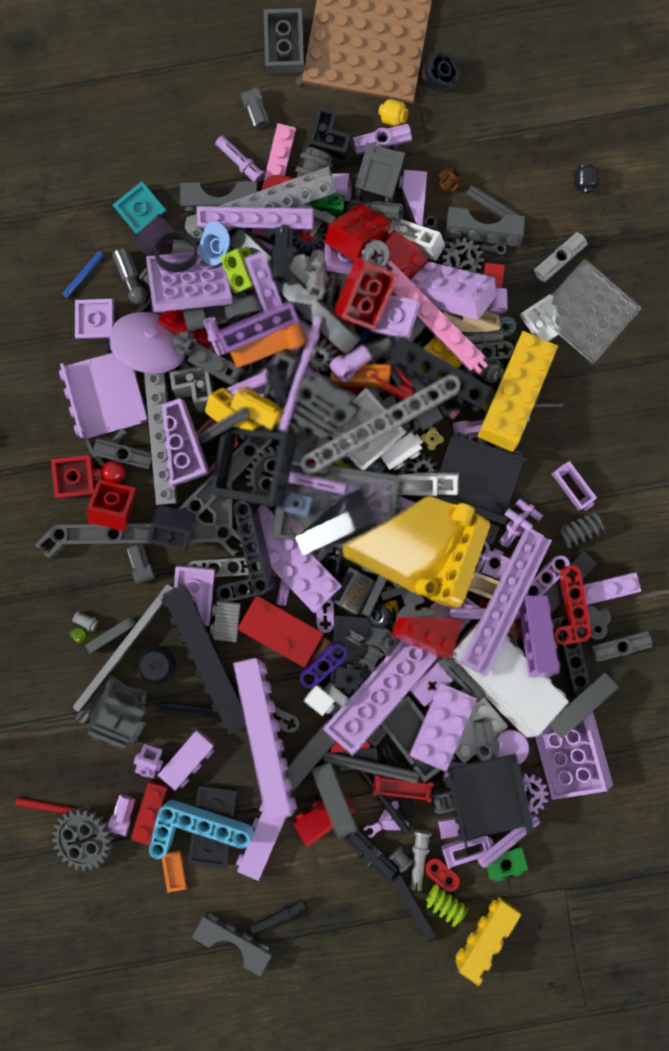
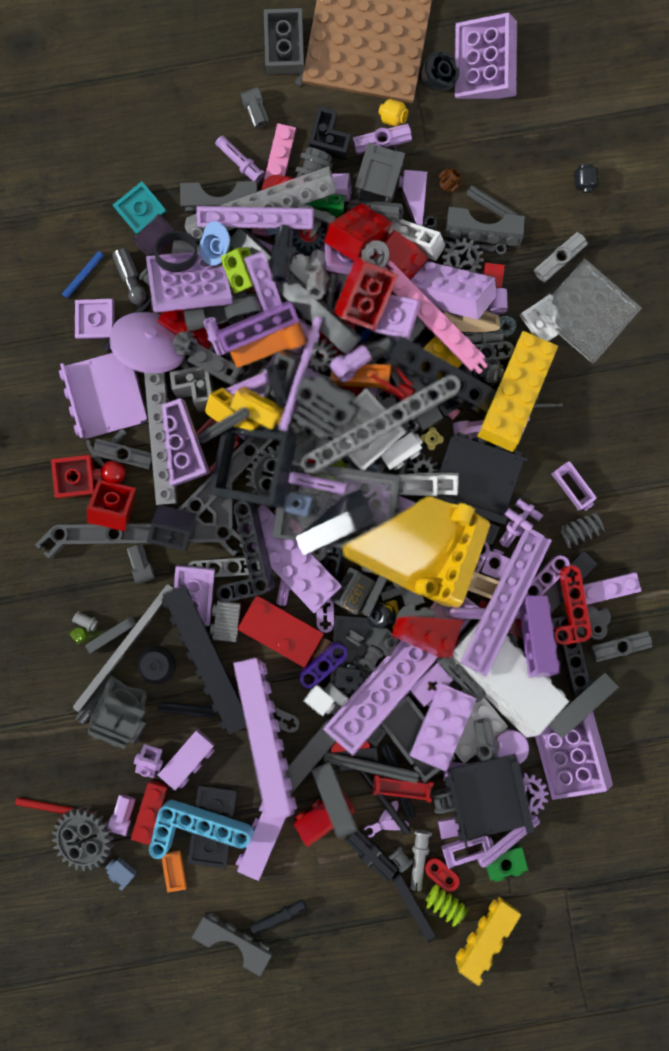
(120, 872): none -> sand blue brick
(486, 57): none -> lavender slope

